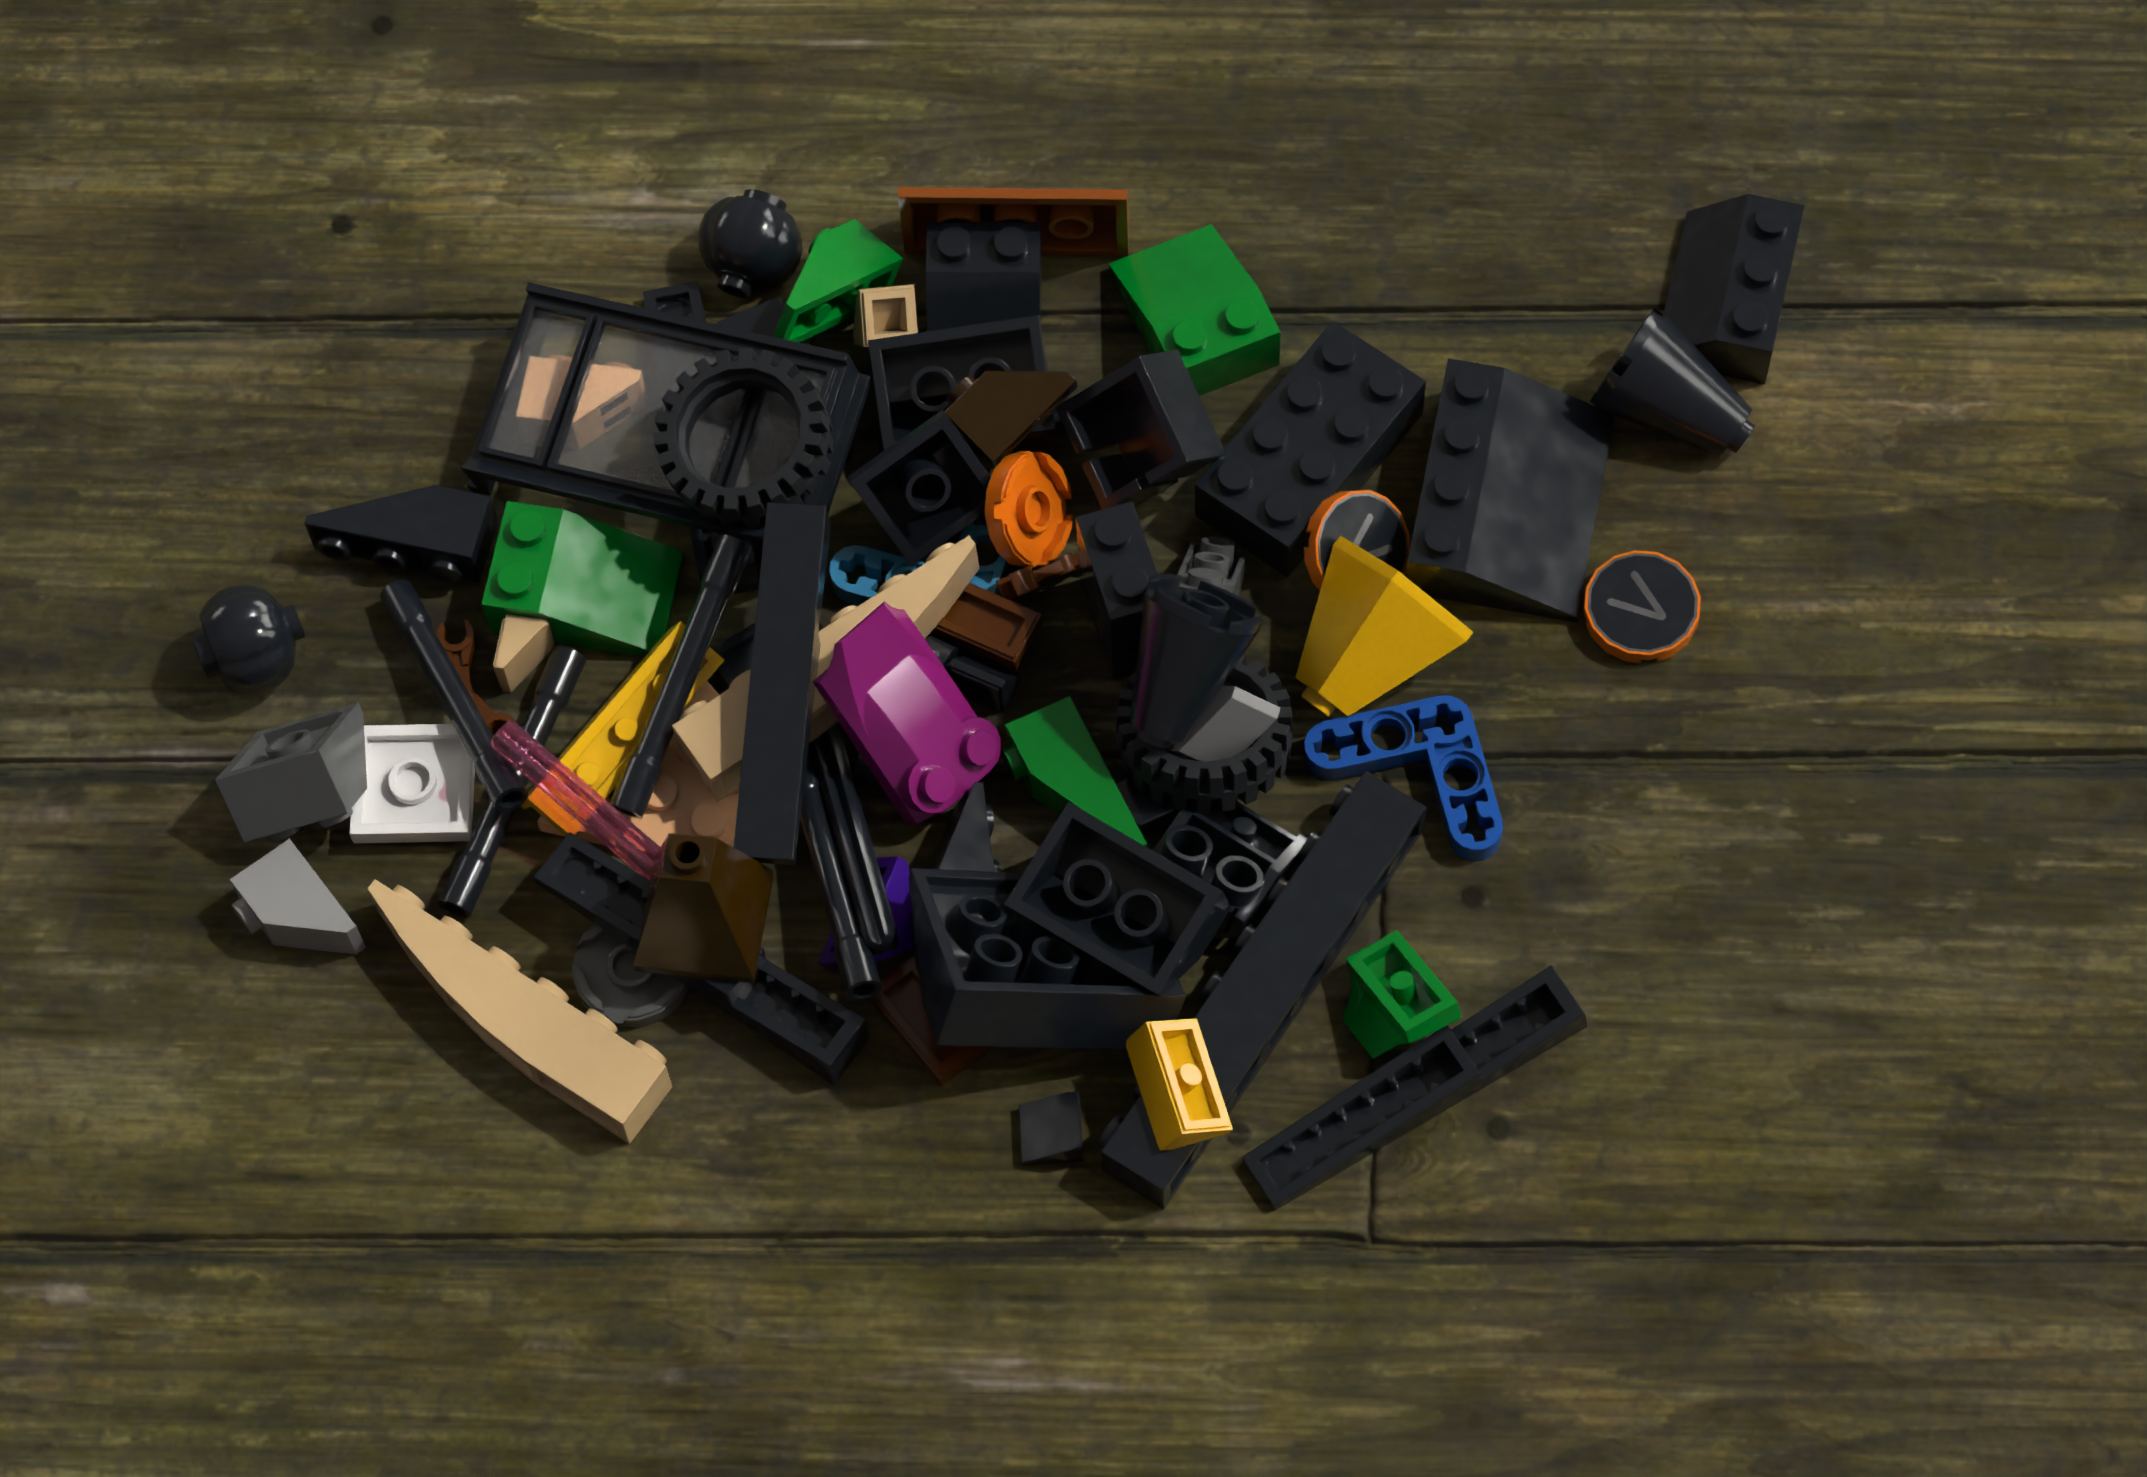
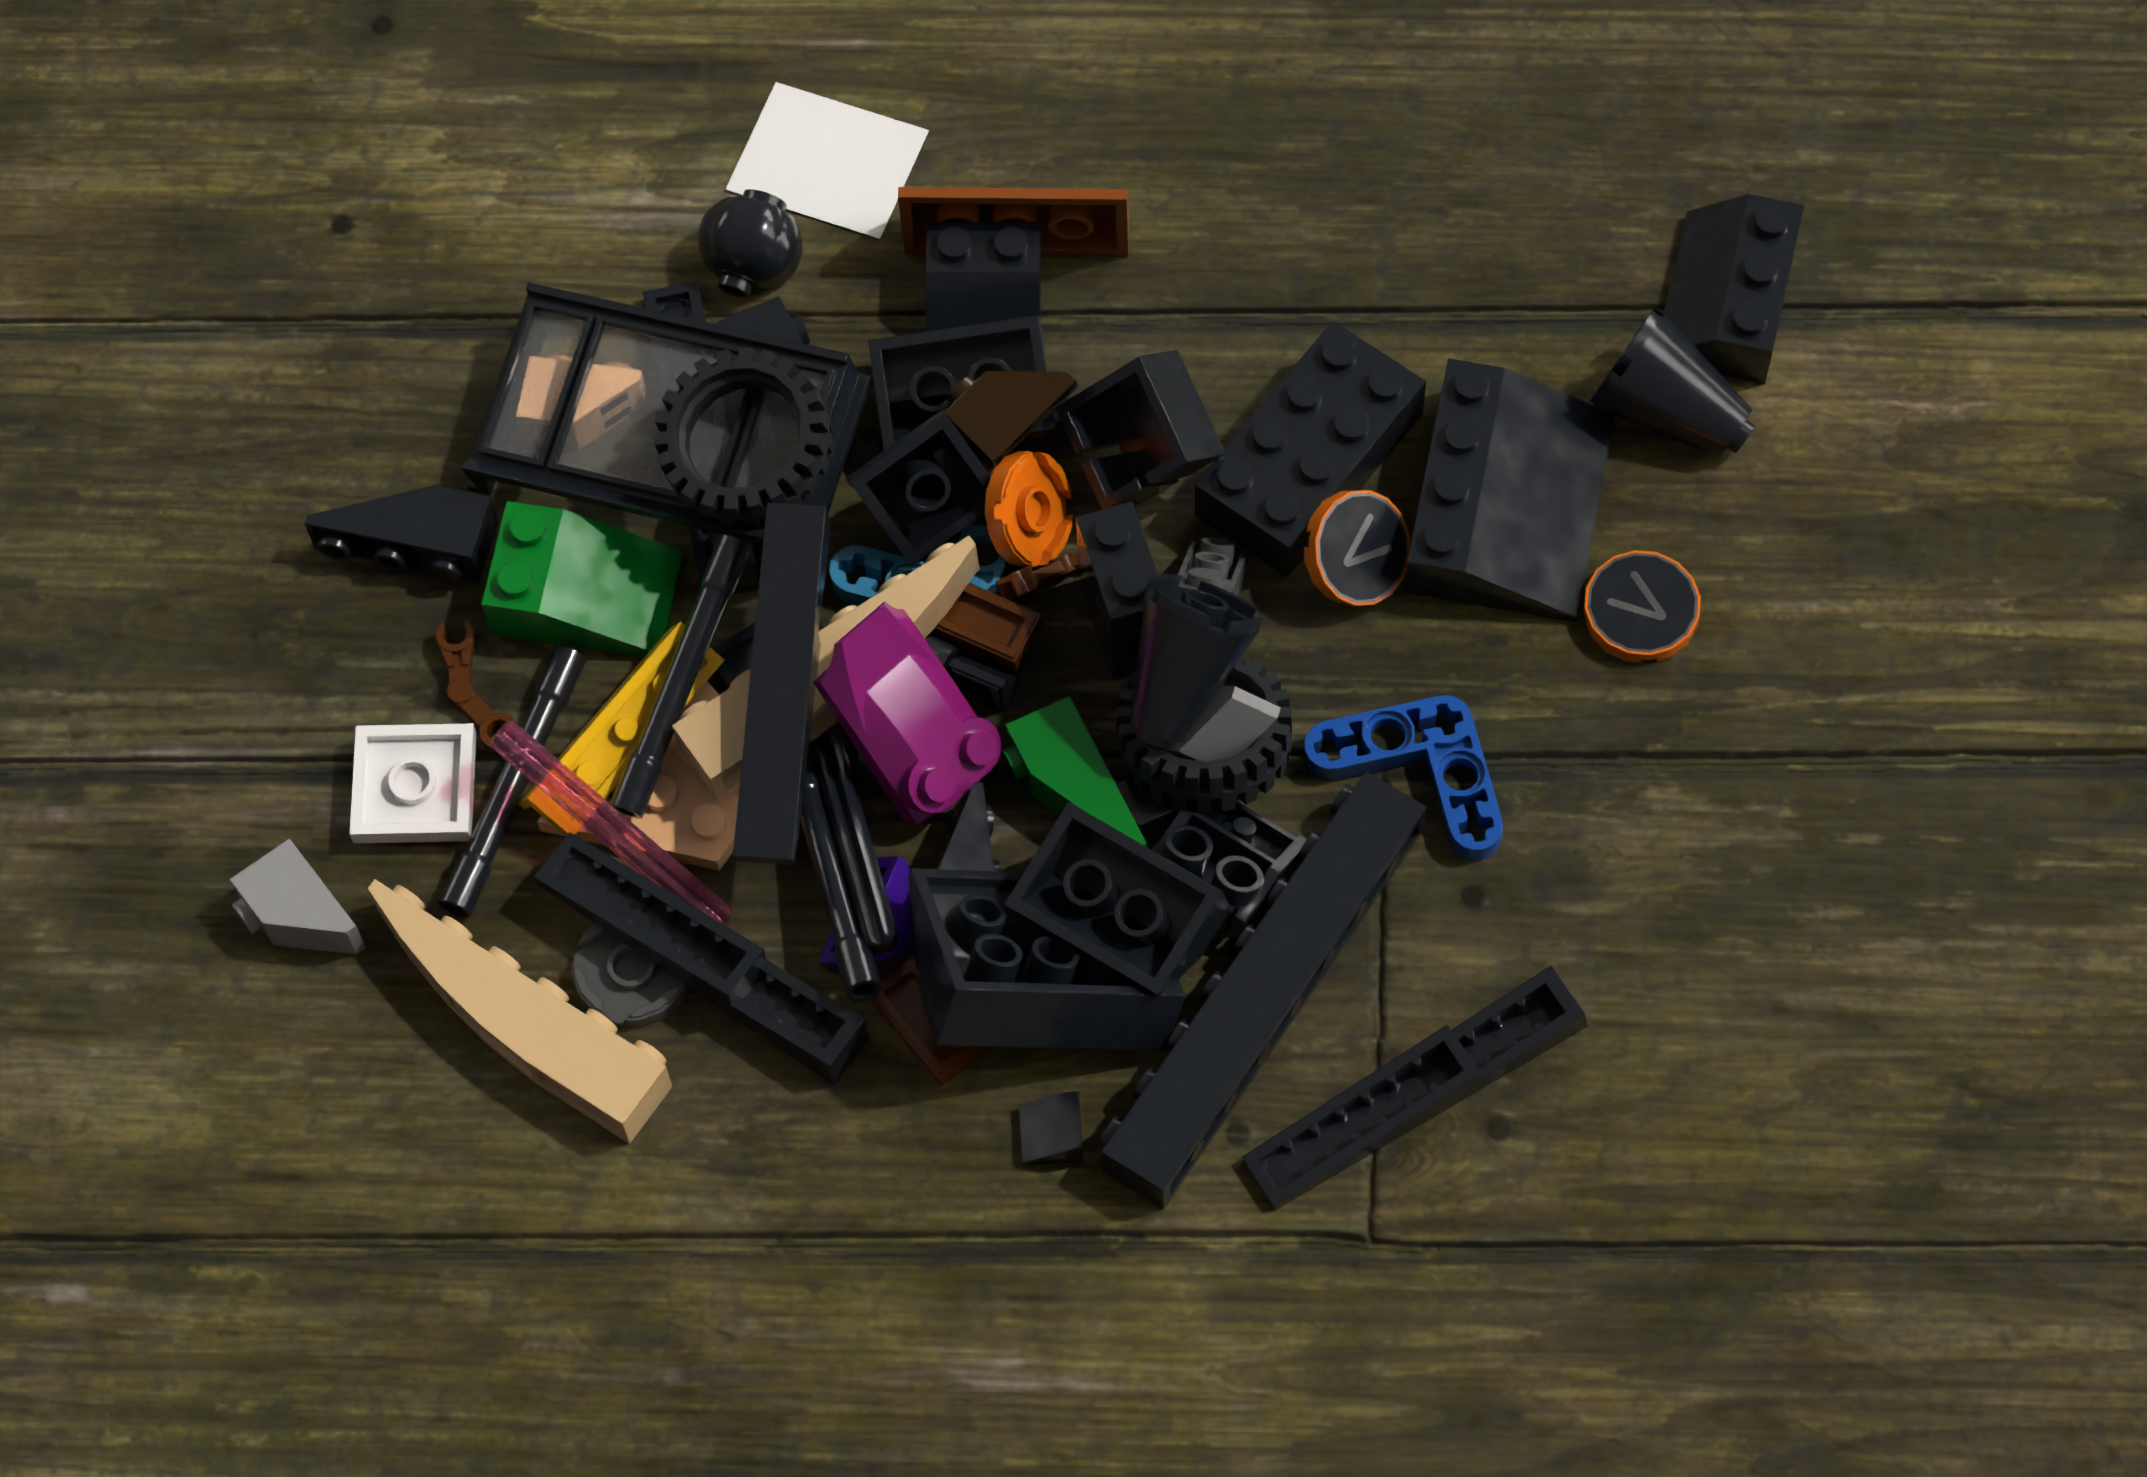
(247, 639): black plant -> none
(297, 775): dark grey slope -> none
(415, 626): black piece -> none
(520, 649): tan slope -> none
(703, 911): dark brown slope -> none
(828, 159): none -> white sticker
(828, 284): green slope -> none
(884, 313): tan slope -> none
(1177, 1083): yellow slope -> none
(1203, 304): green slope -> none
(1370, 632): yellow slope -> none
(1394, 996): green slope -> none

